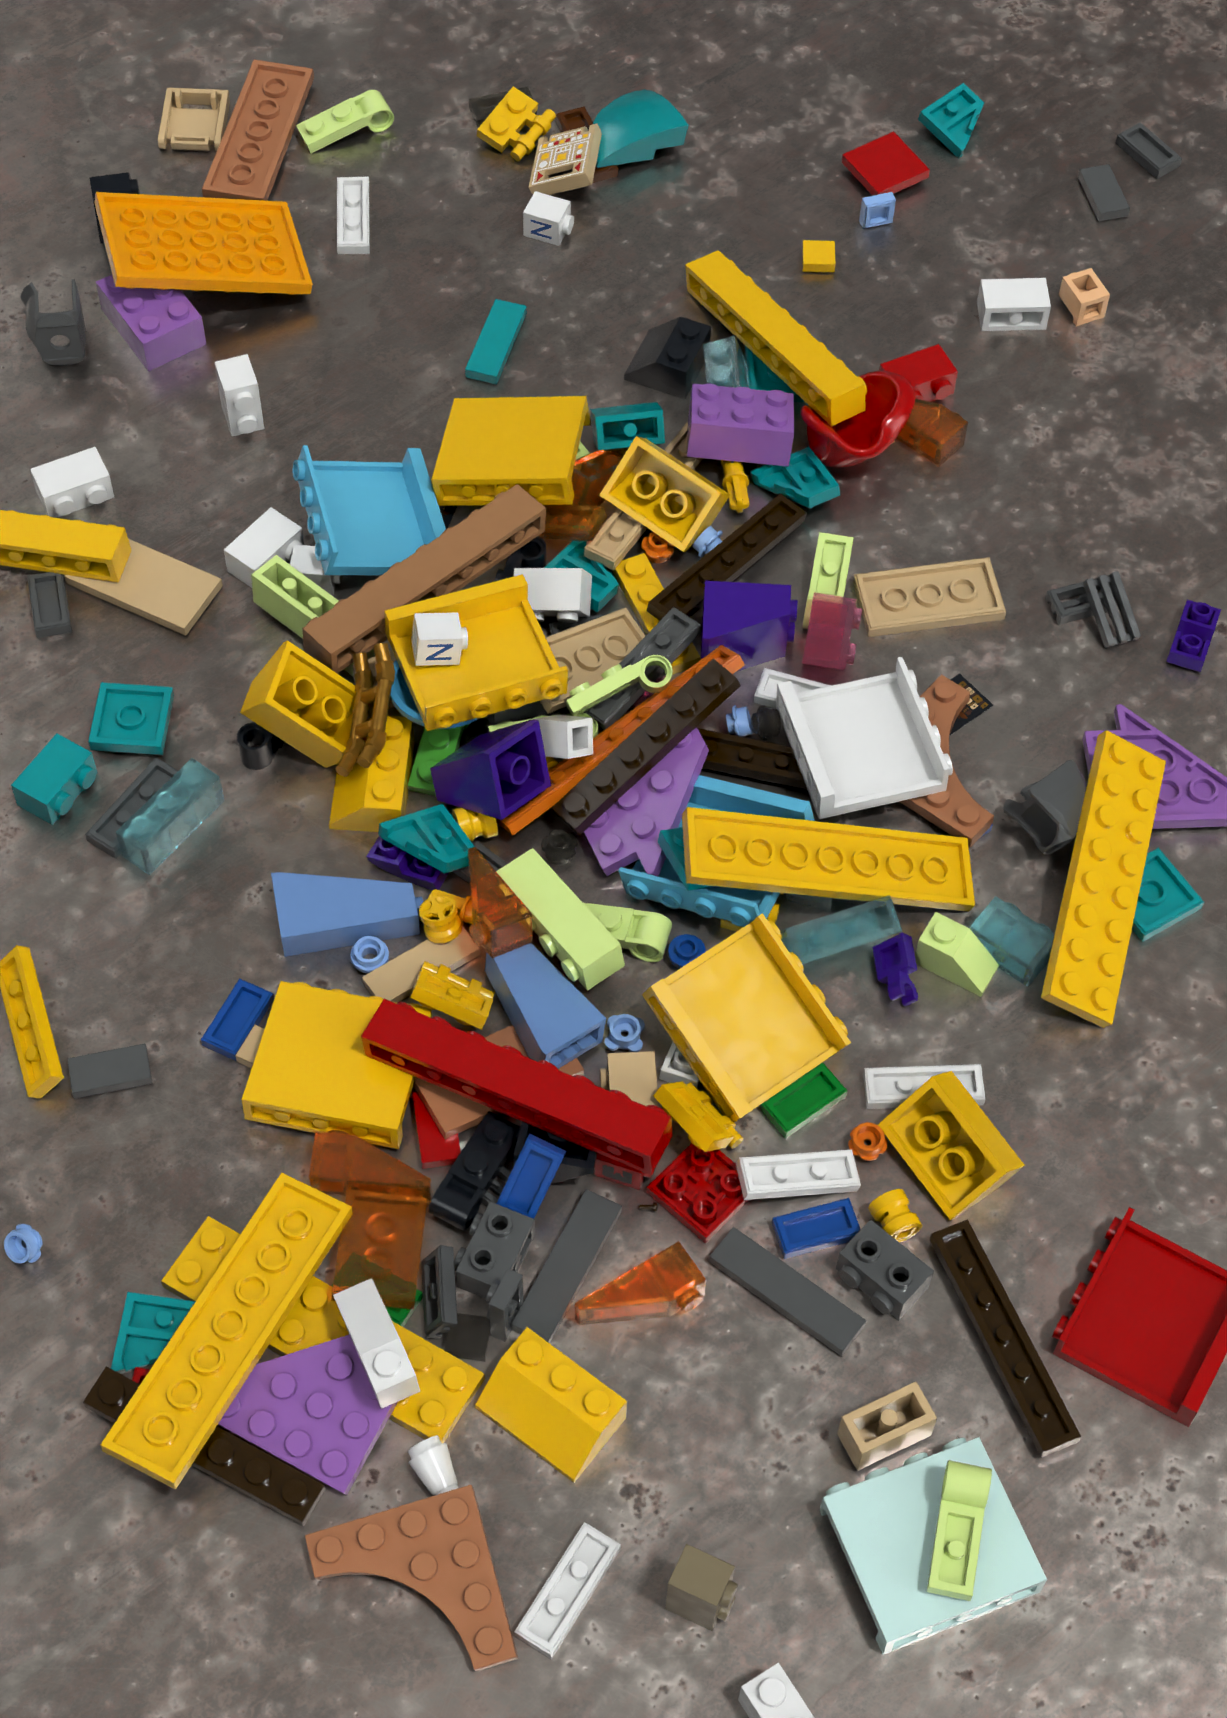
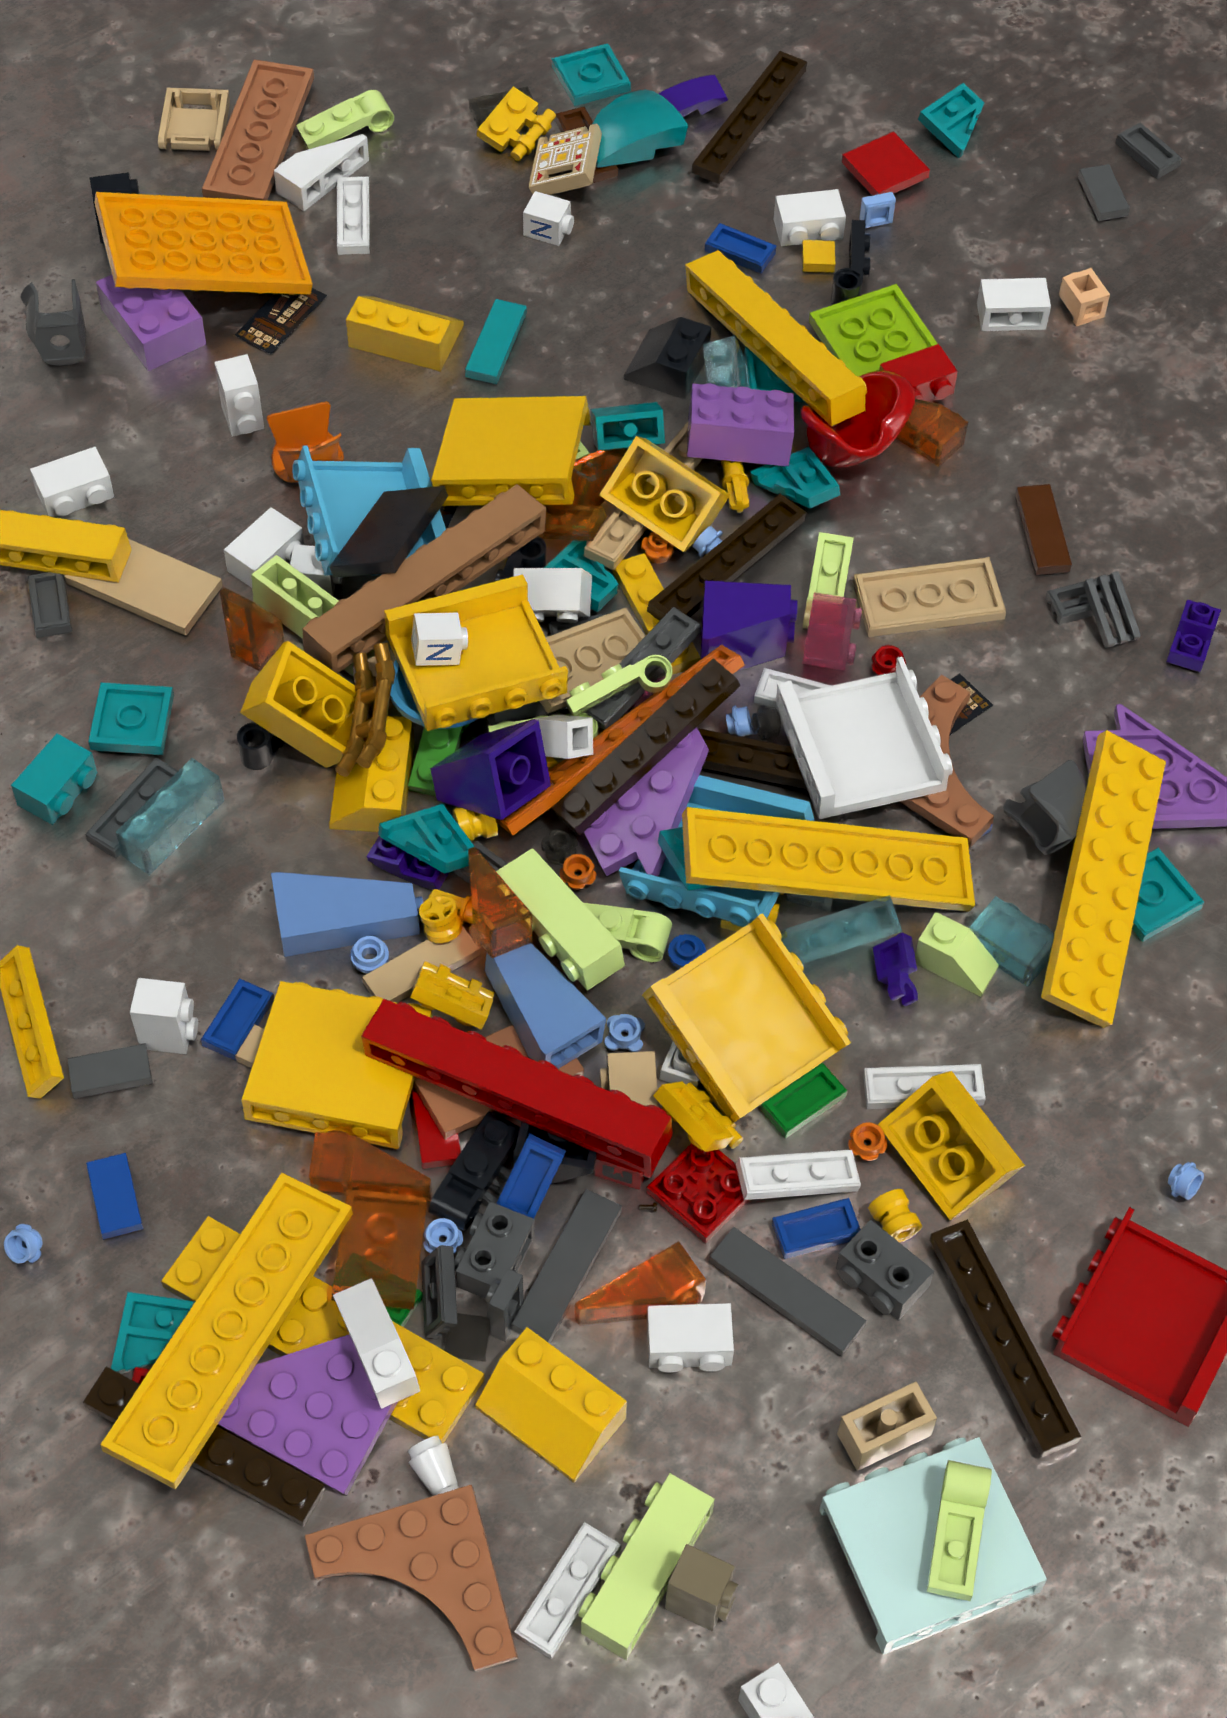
(114, 1196): none -> blue tile
(163, 1015): none -> white brick
(250, 629): none -> clear orange slope
(278, 319): none -> sticker
(302, 427): none -> orange piece
(314, 172): none -> white slope
(388, 532): none -> black tile
(401, 332): none -> yellow slope
(439, 1228): none -> light blue plate
(578, 863): none -> orange plate
(591, 74): none -> teal tile
(642, 1572): none -> yellowish green brick
(690, 1337): none -> white brick
(698, 93): none -> dark purple slope
(741, 248): none -> blue tile
(749, 117): none -> dark brown plate
(809, 217): none -> white brick
(848, 281): none -> black plate
(871, 329): none -> lime plate
(886, 654): none -> red plate
(1043, 529): none -> reddish brown tile
(1185, 1180): none -> light blue plate

